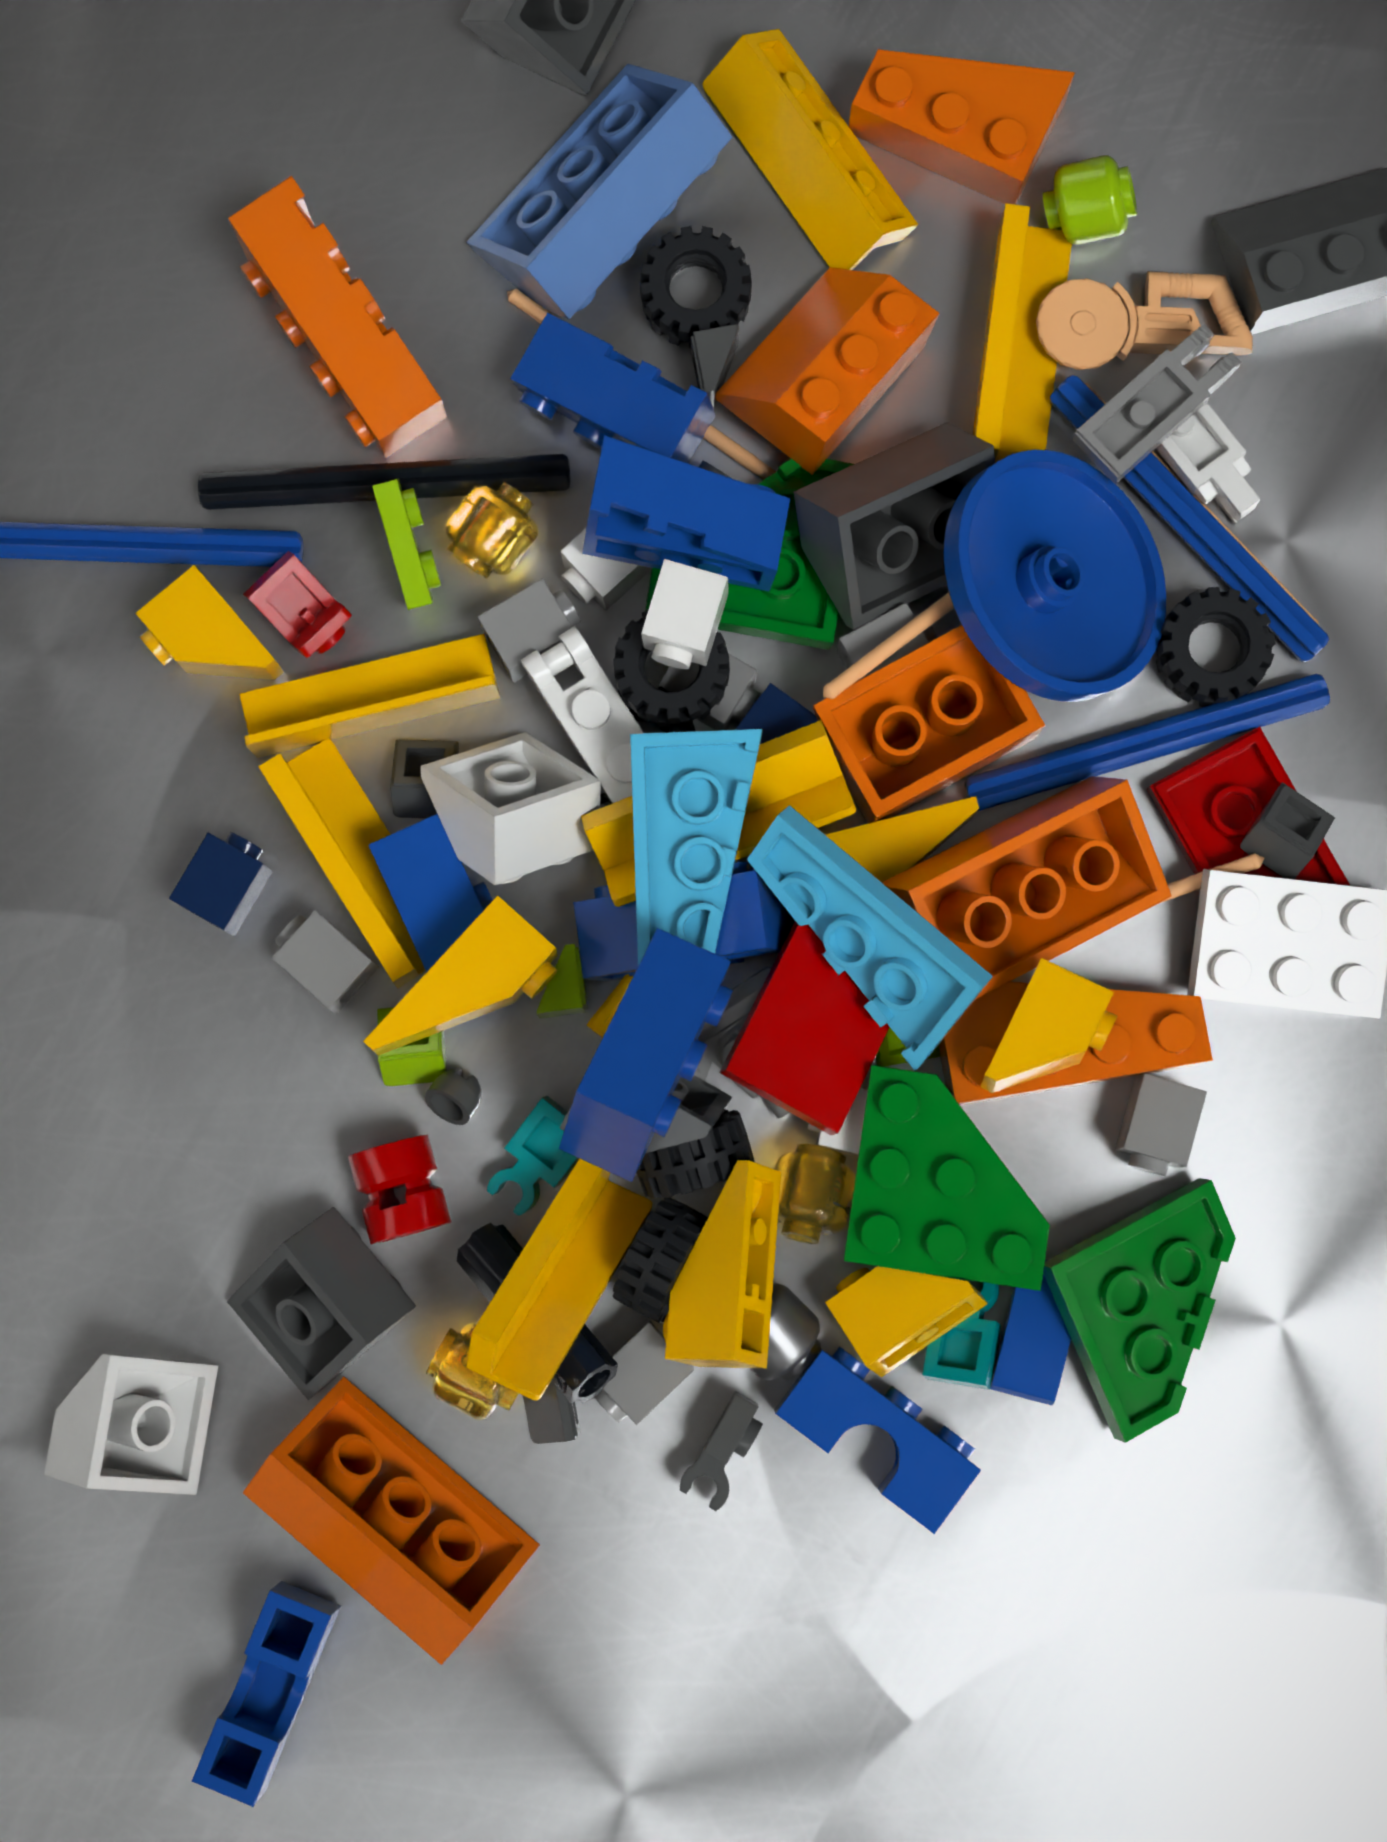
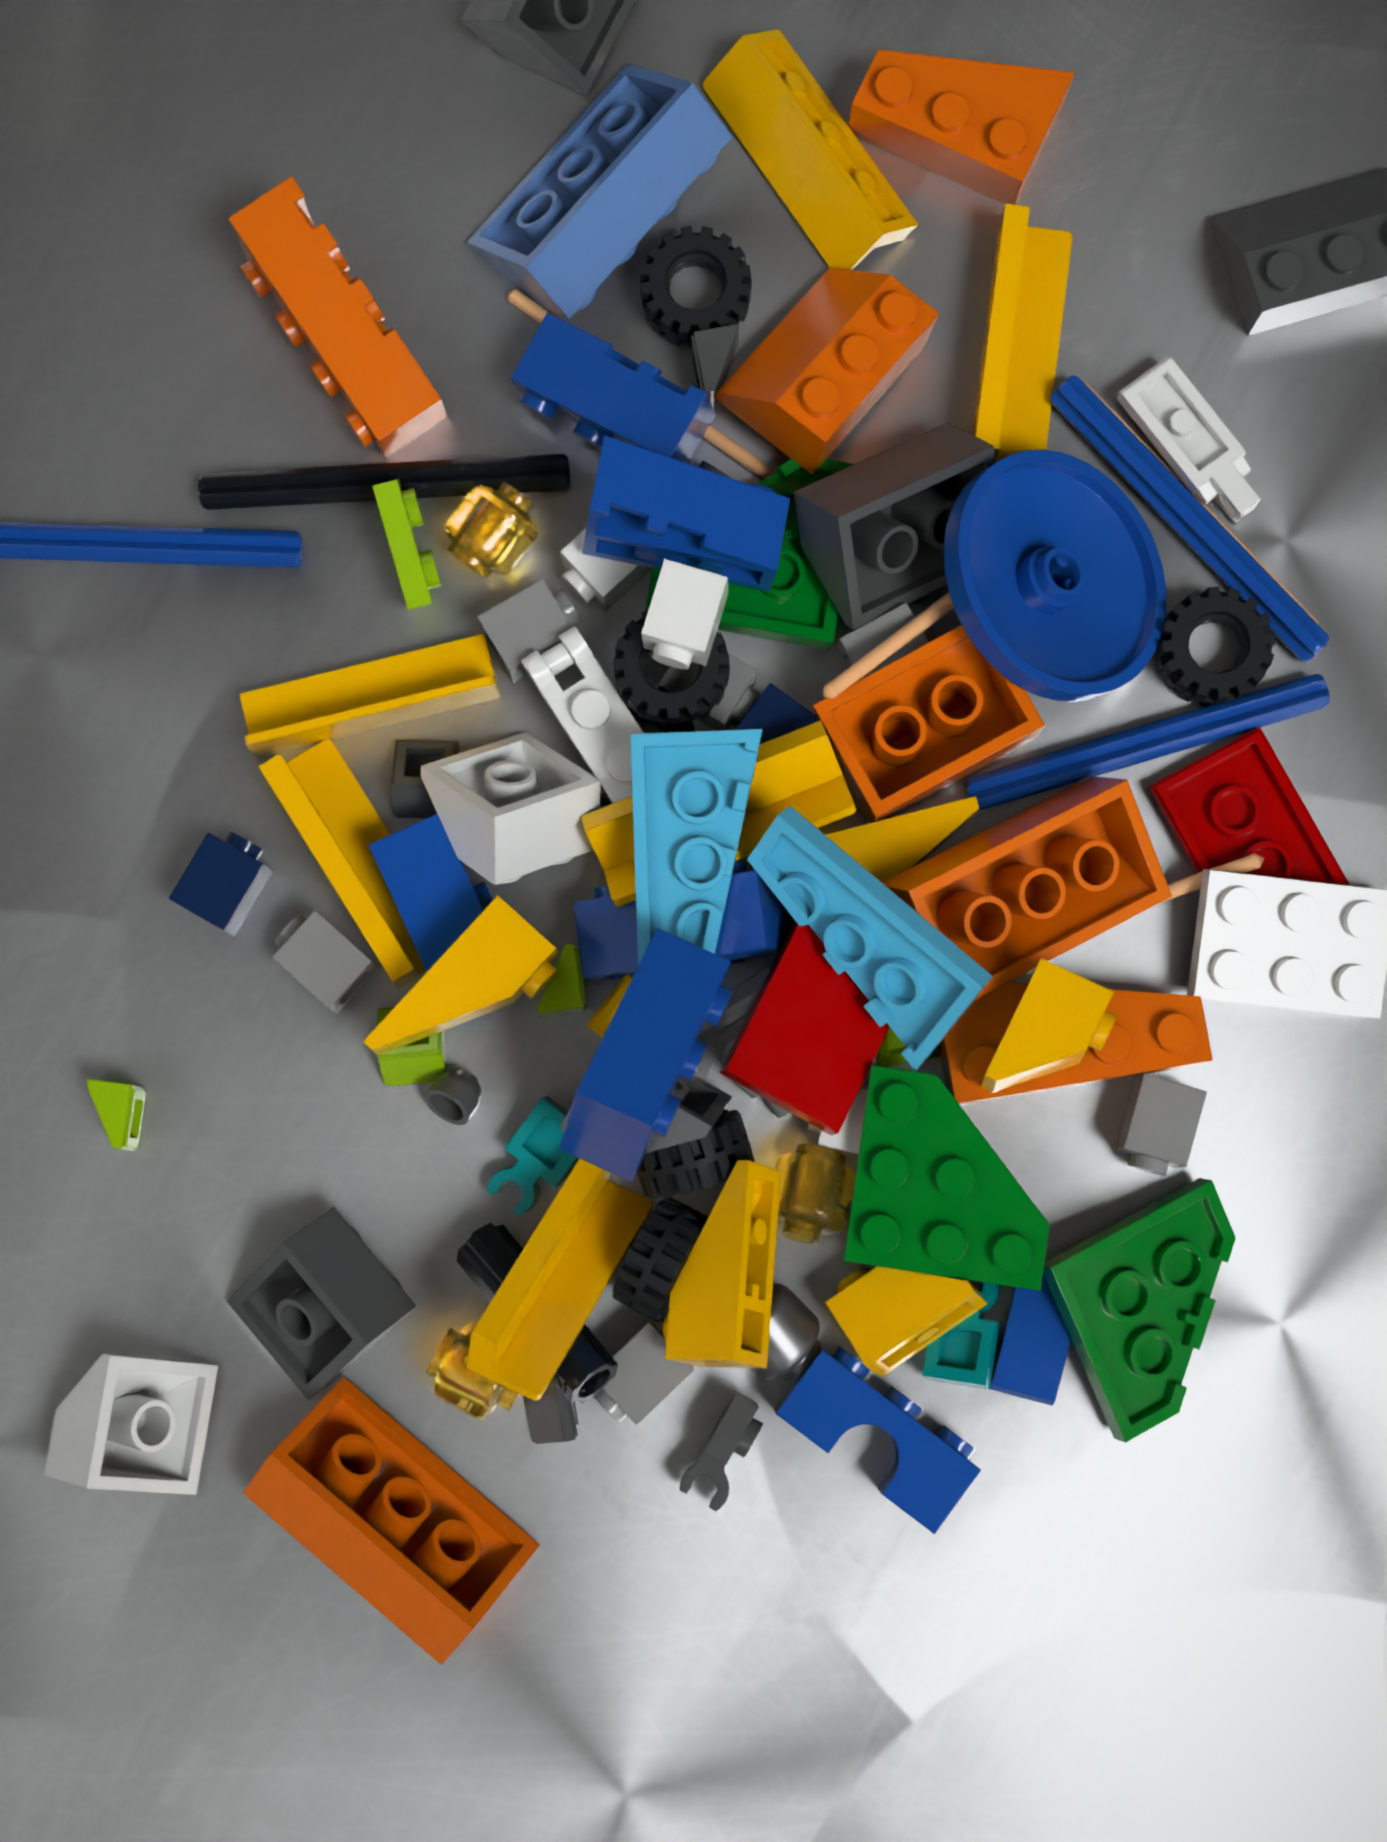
(120, 1111): none -> lime slope
(203, 632): yellow slope -> none
(268, 1693): blue arch -> none
(299, 606): bracket -> none
(393, 1166): red wheel -> none
(1090, 324): light nougat piece -> none
(1091, 200): lime head -> none
(1151, 407): light grey hinge -> none
(1287, 832): dark grey slope -> none

